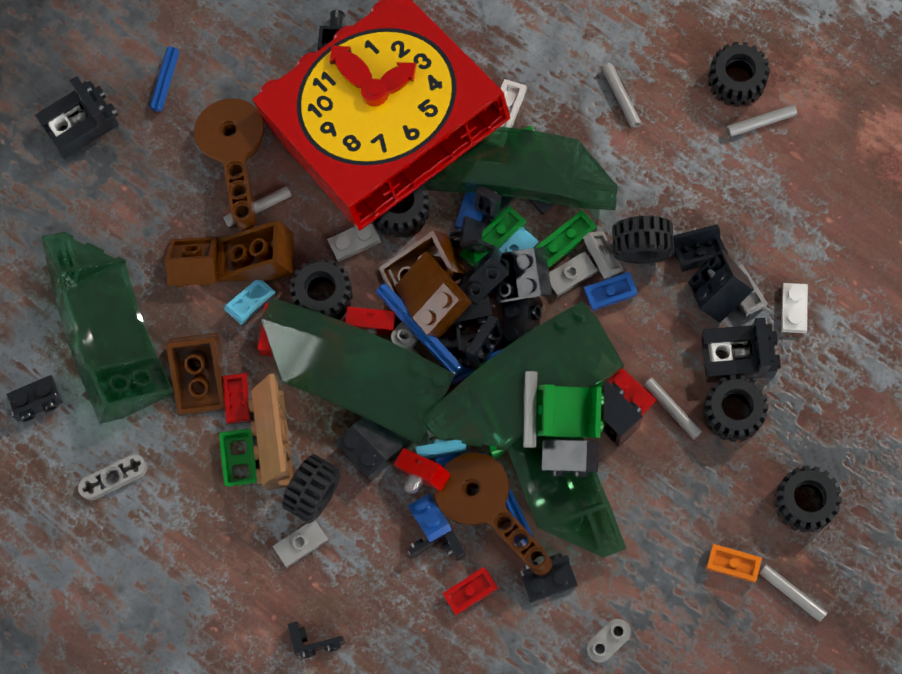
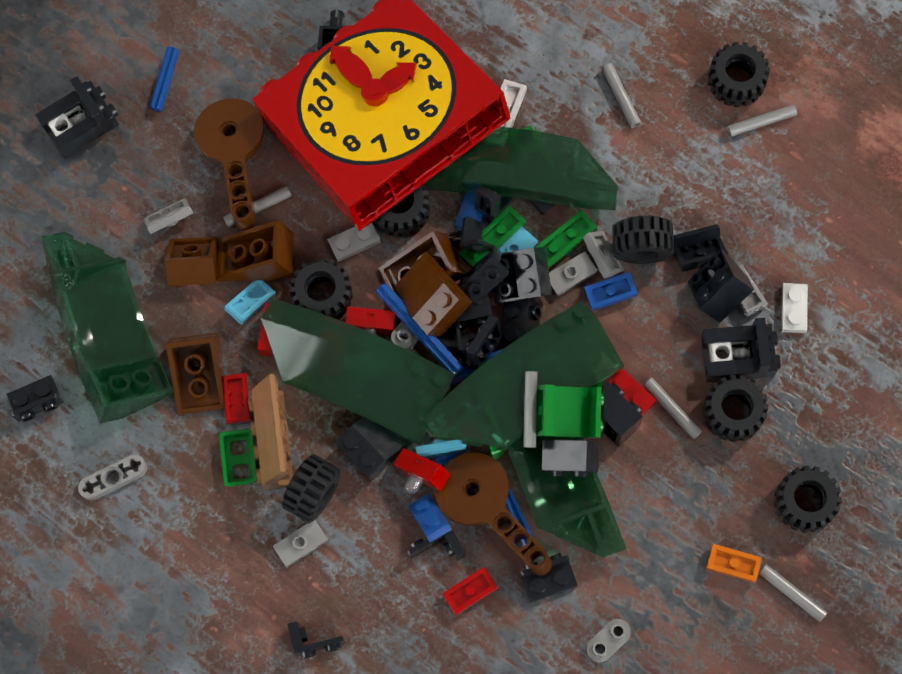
(168, 216): none -> light grey plate

